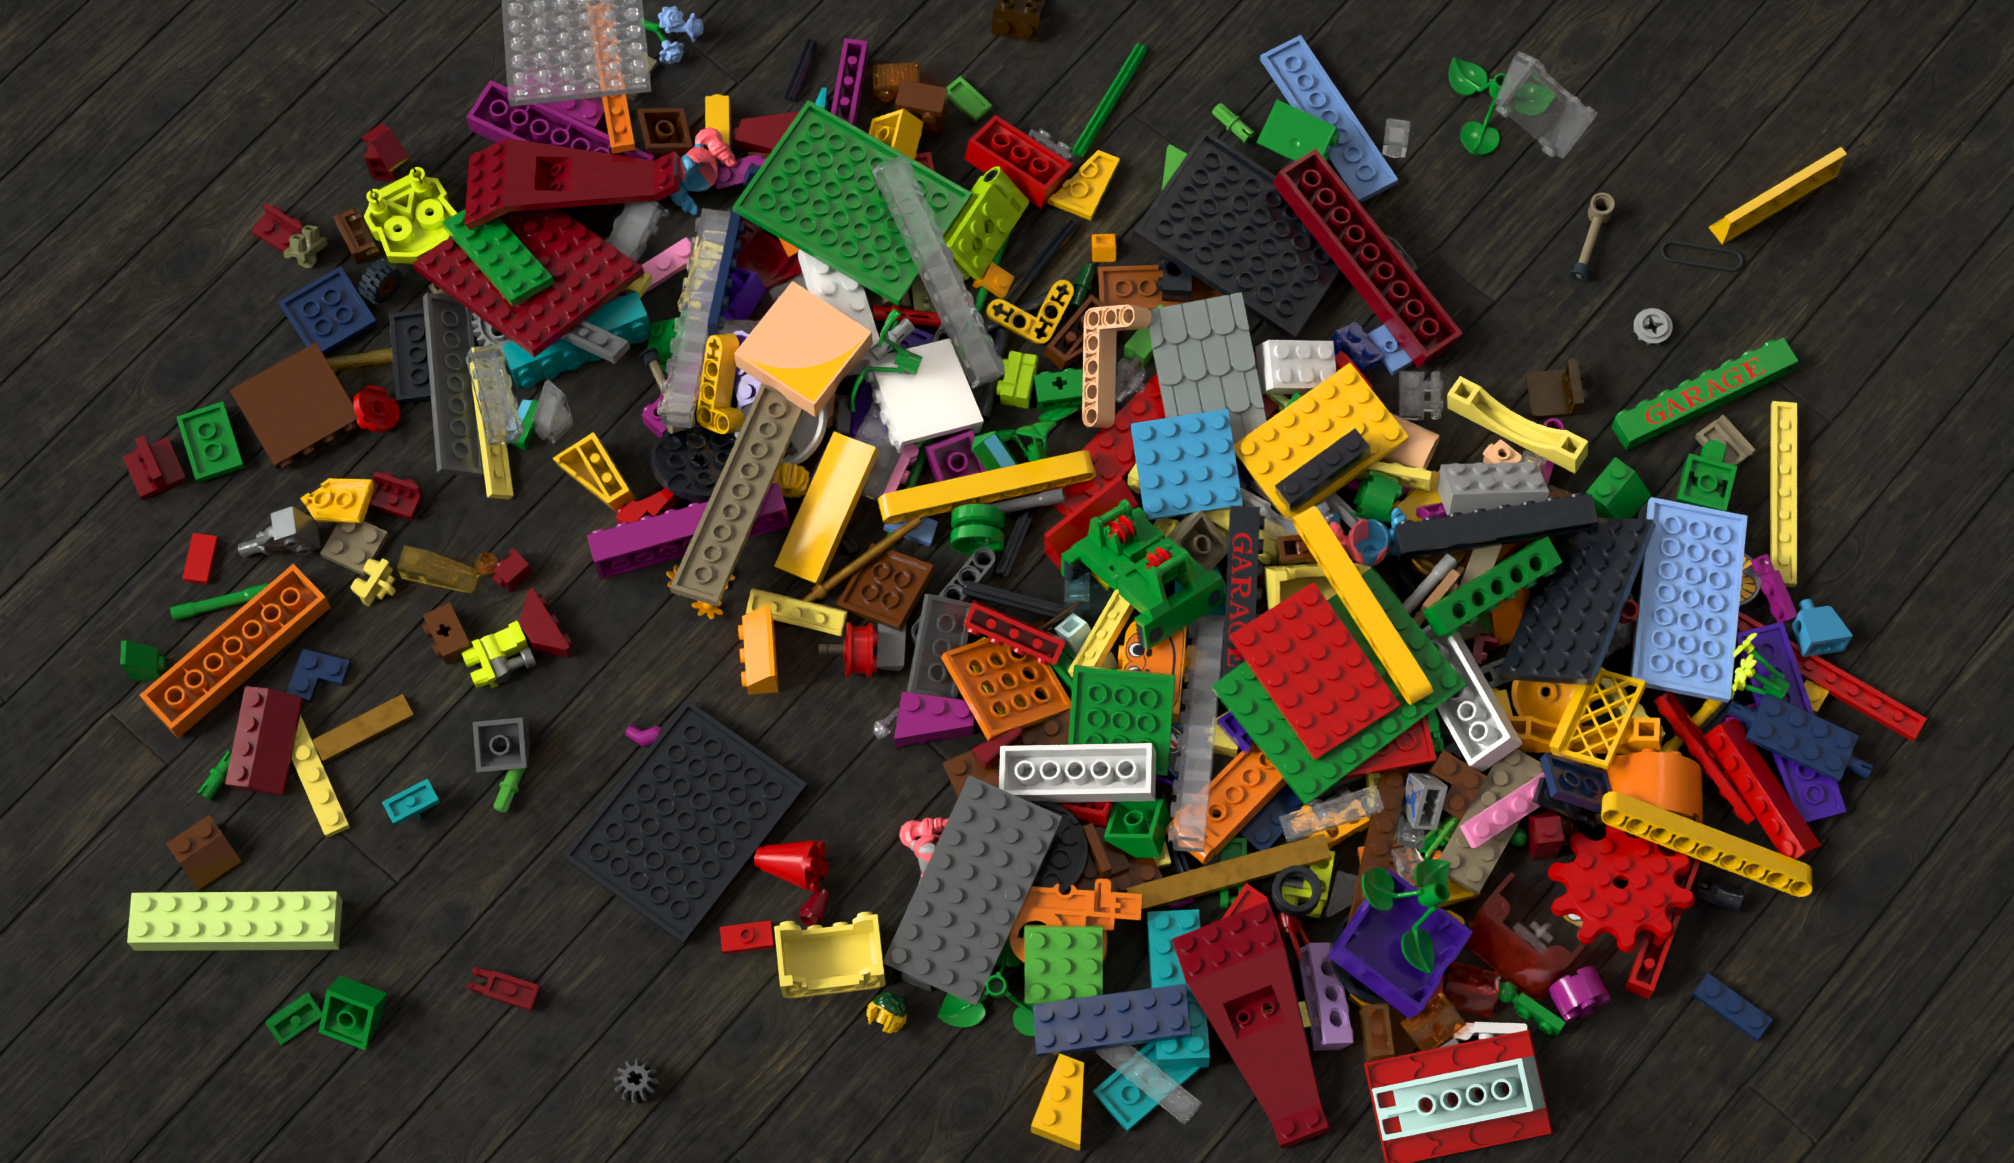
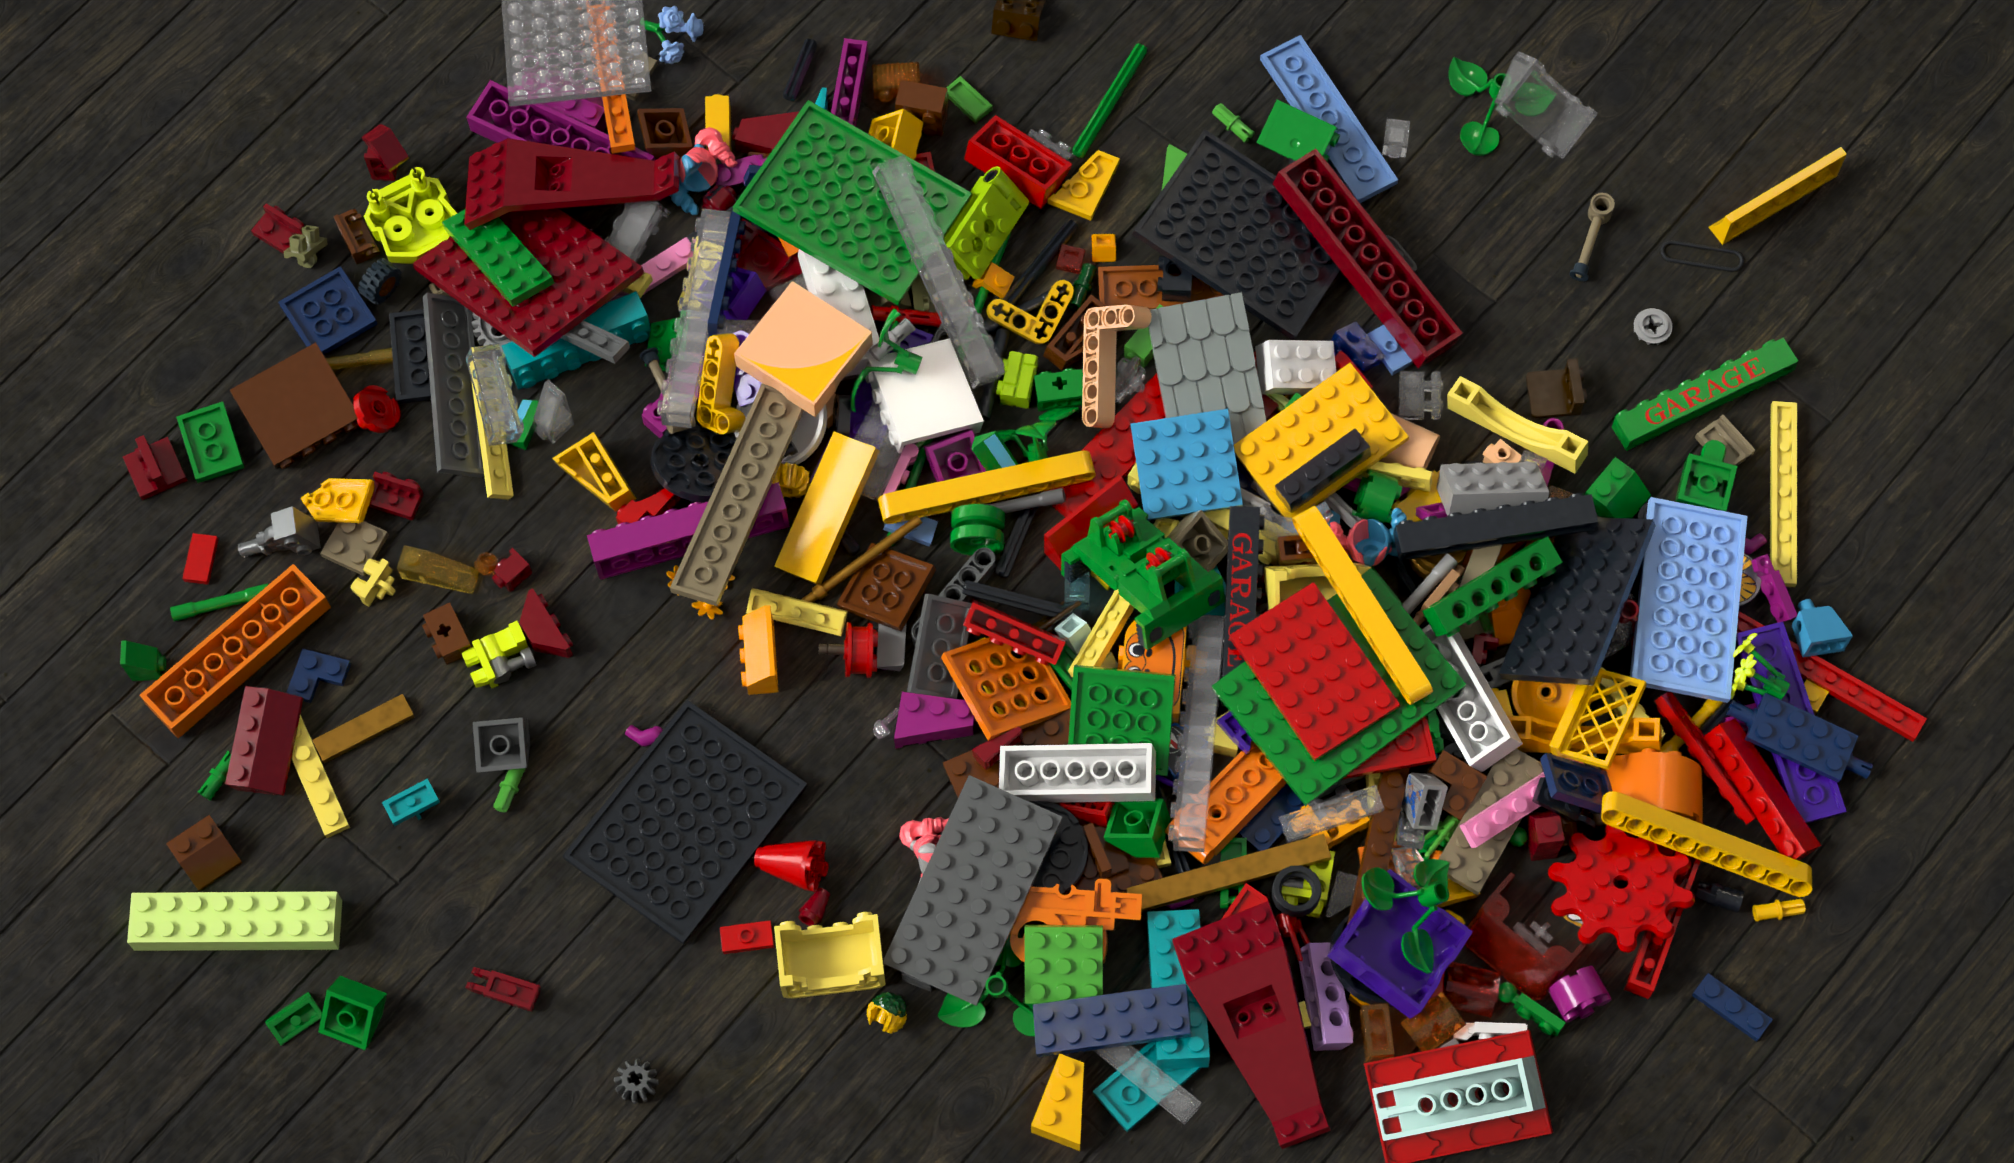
(719, 198): none -> dark red head
(1070, 259): none -> clear red plate
(1755, 543): none -> magenta arm
(1778, 909): none -> yellow axle

